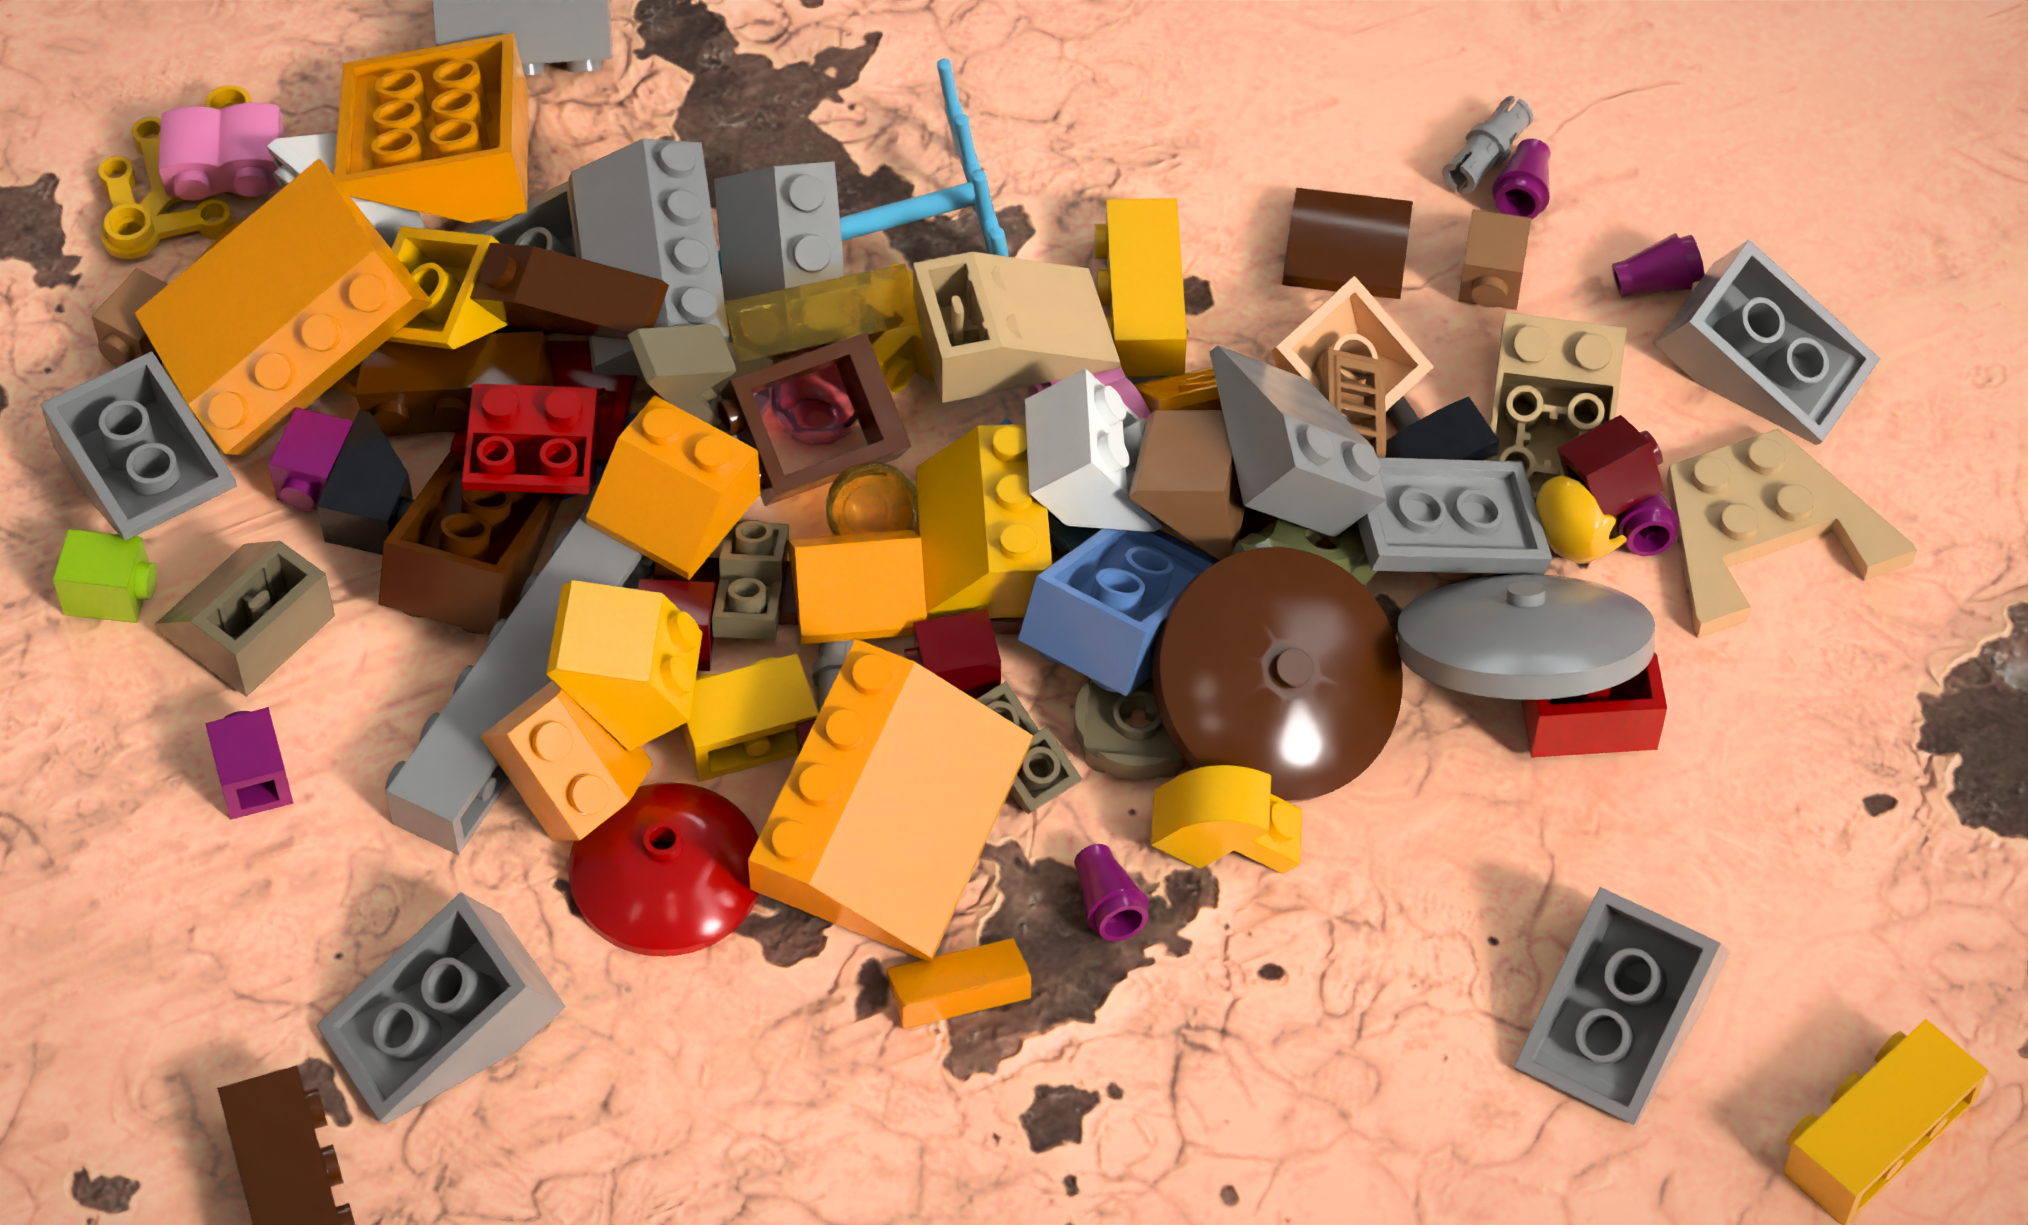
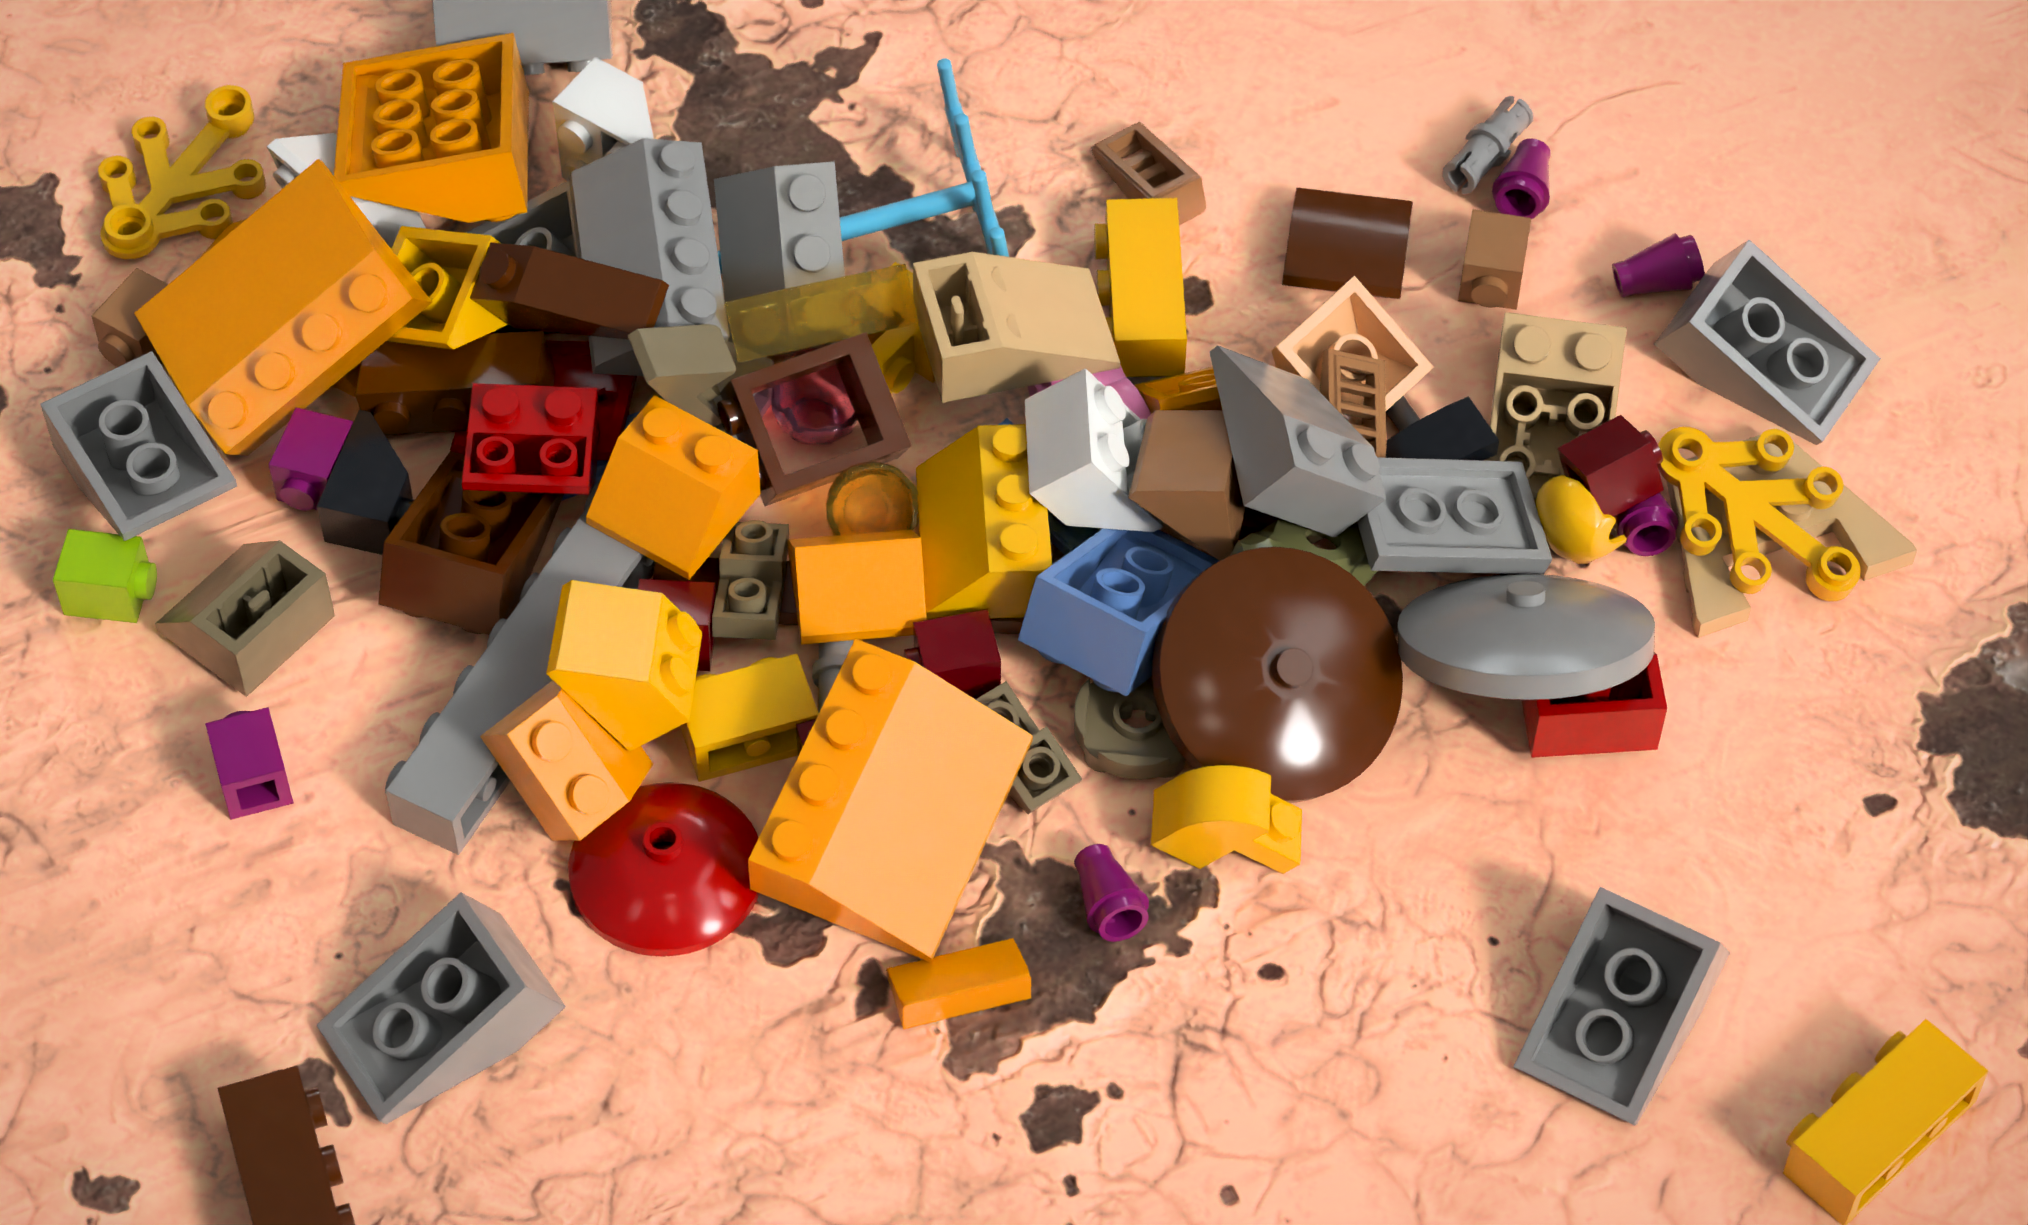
(219, 150): bright pink brick -> none
(599, 115): none -> white slope
(1151, 173): none -> medium nougat slope
(1751, 505): none -> yellow plant

